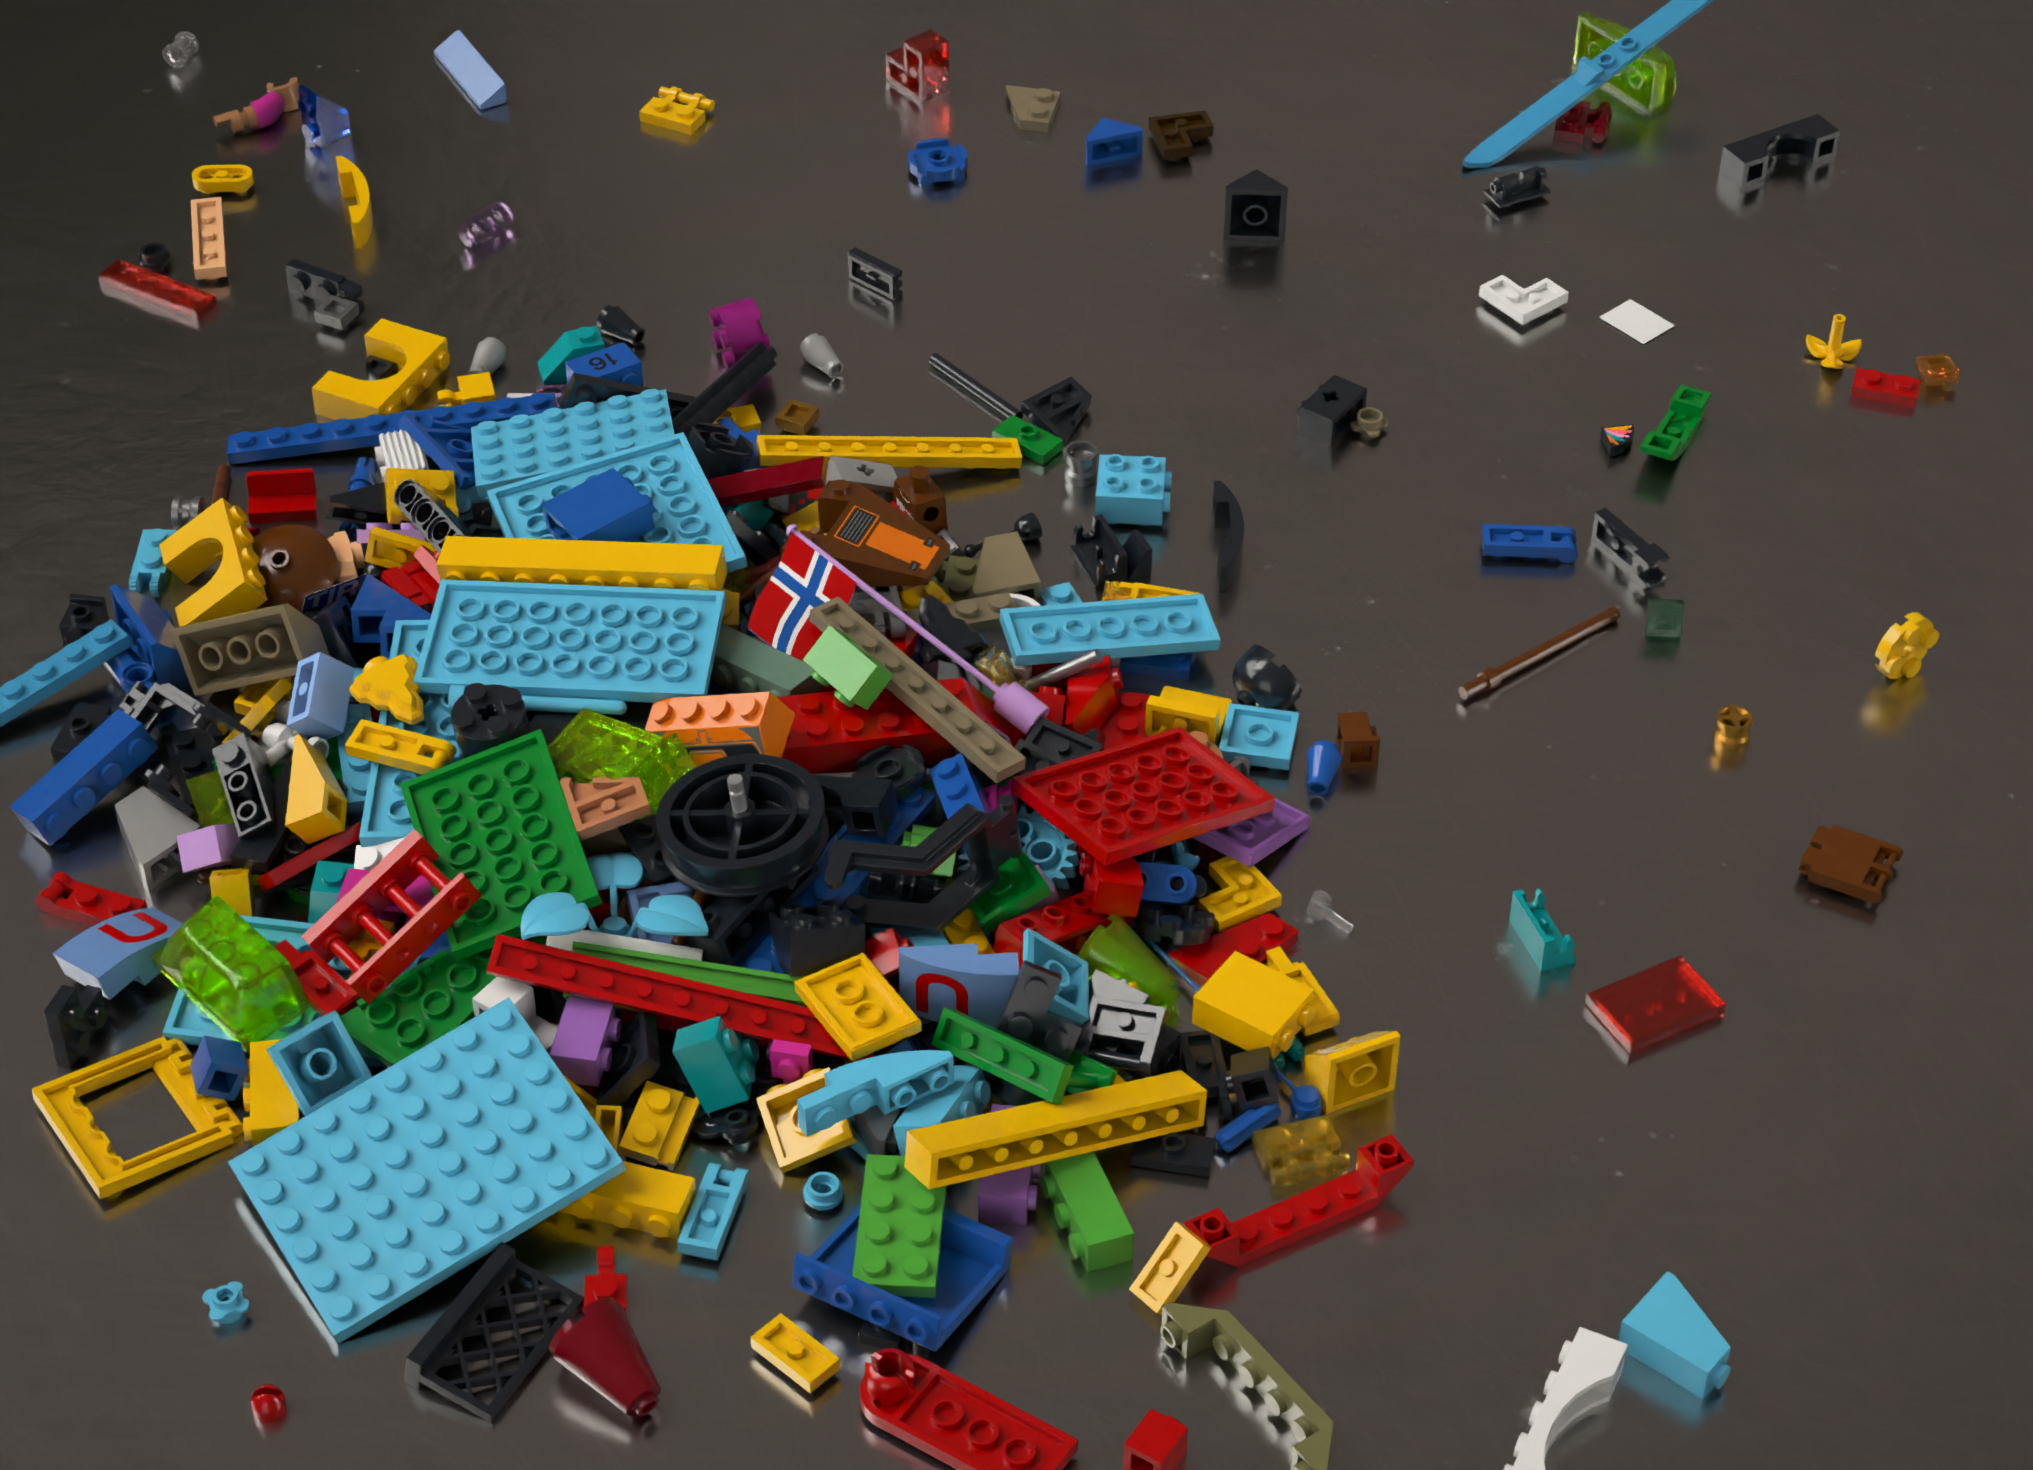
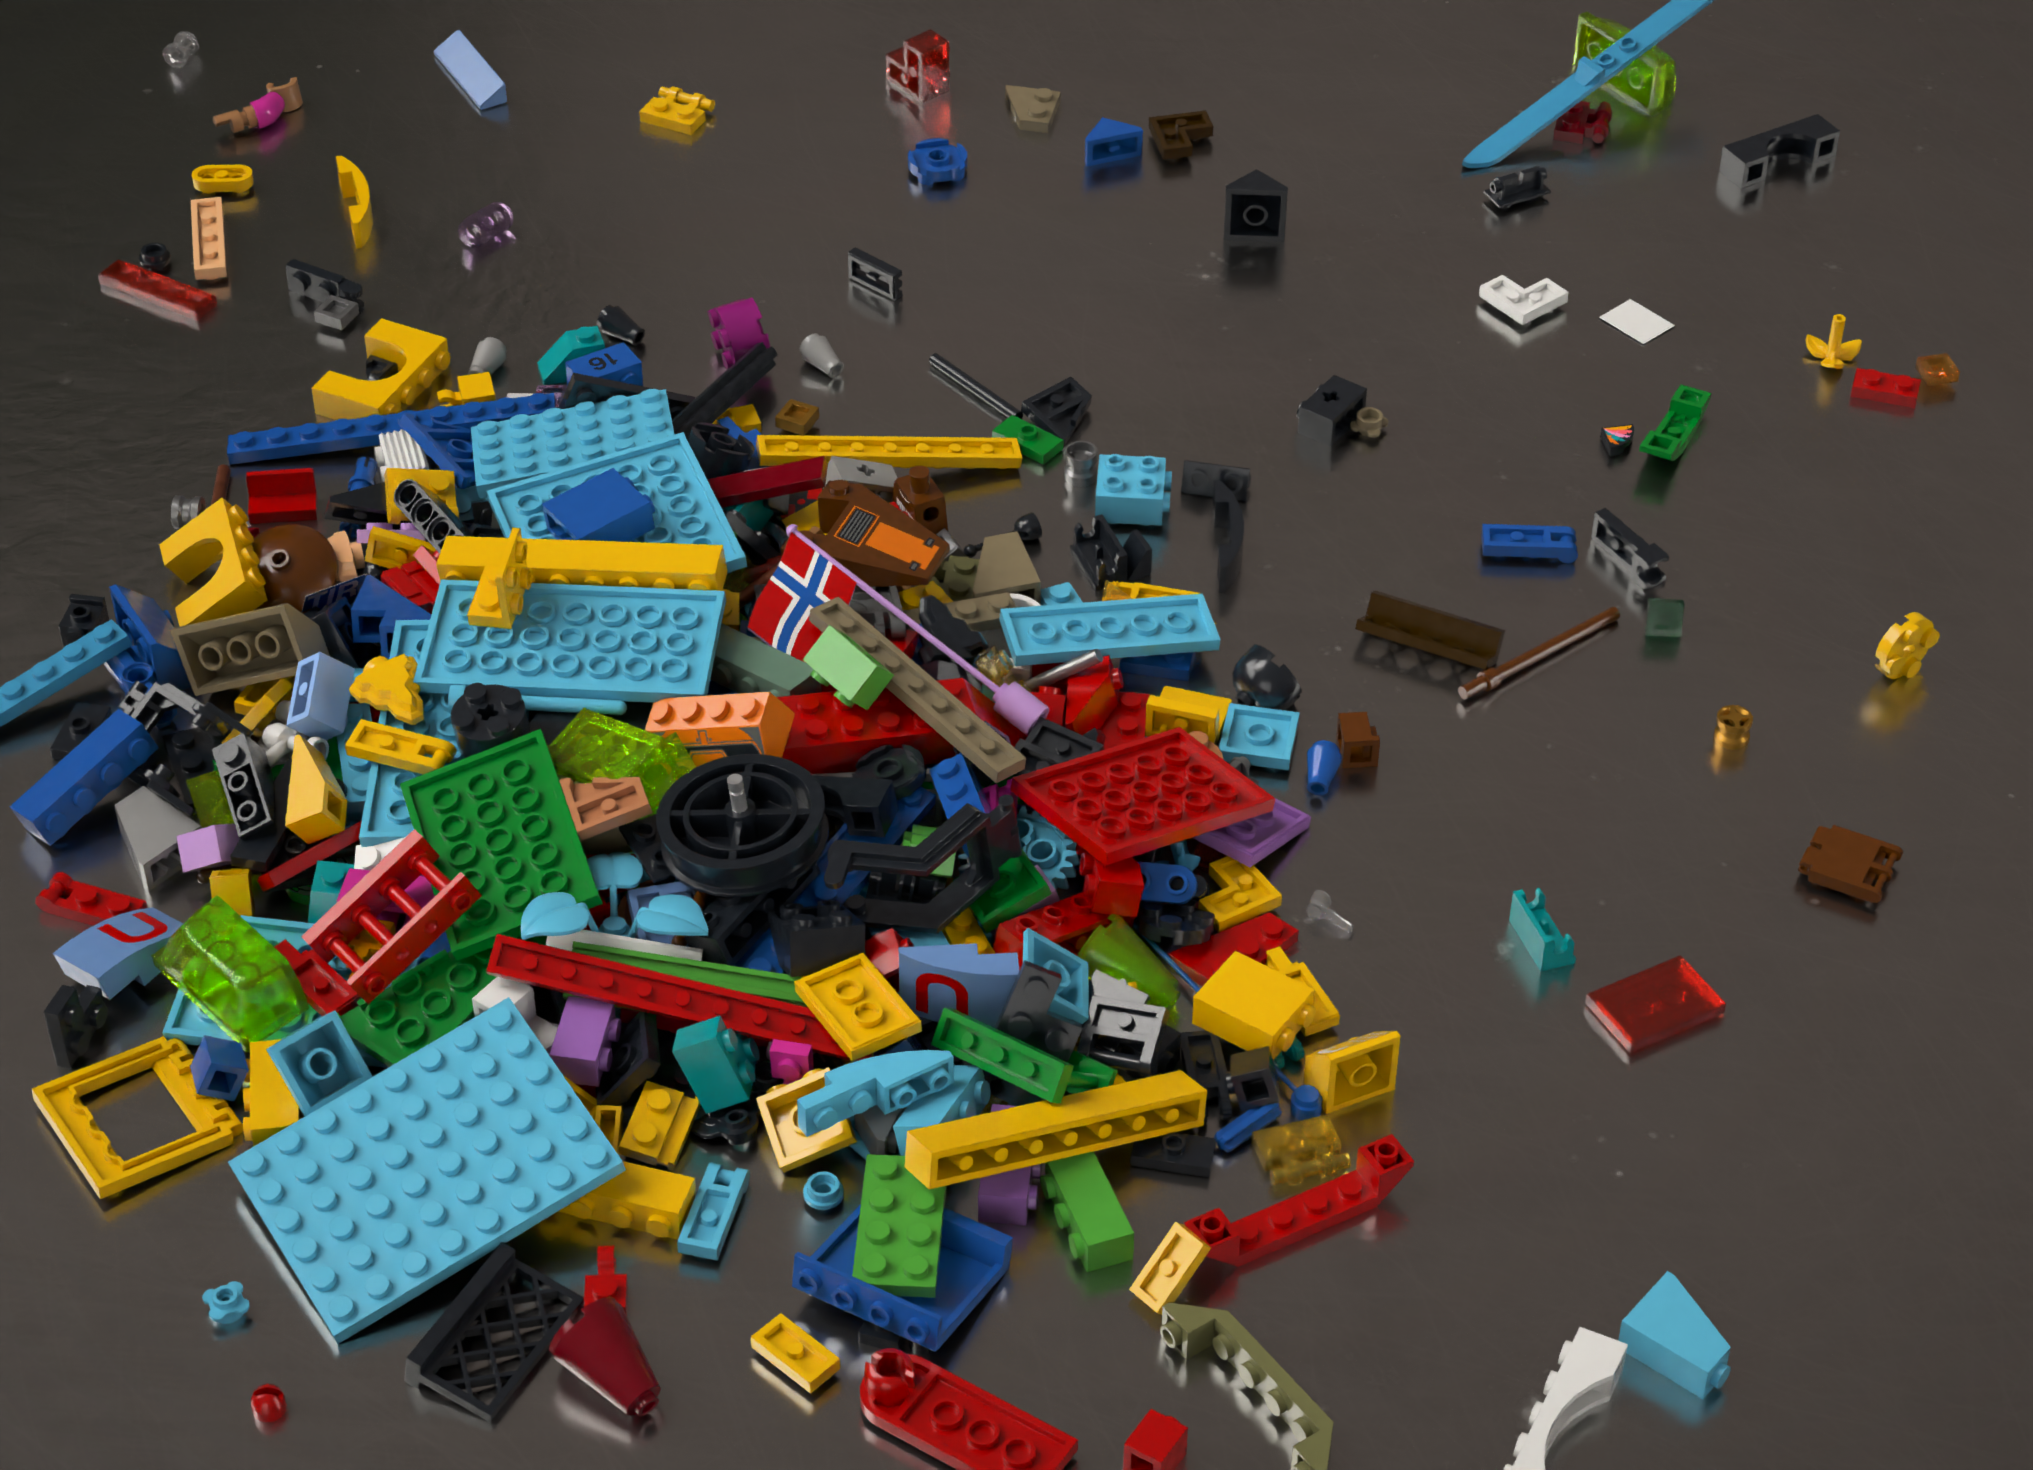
(148, 562): medium azure hinge -> none
(322, 118): clear blue slope -> none
(502, 587): none -> yellow bracket
(1200, 477): none -> black hinge
(1432, 630): none -> dark brown fence

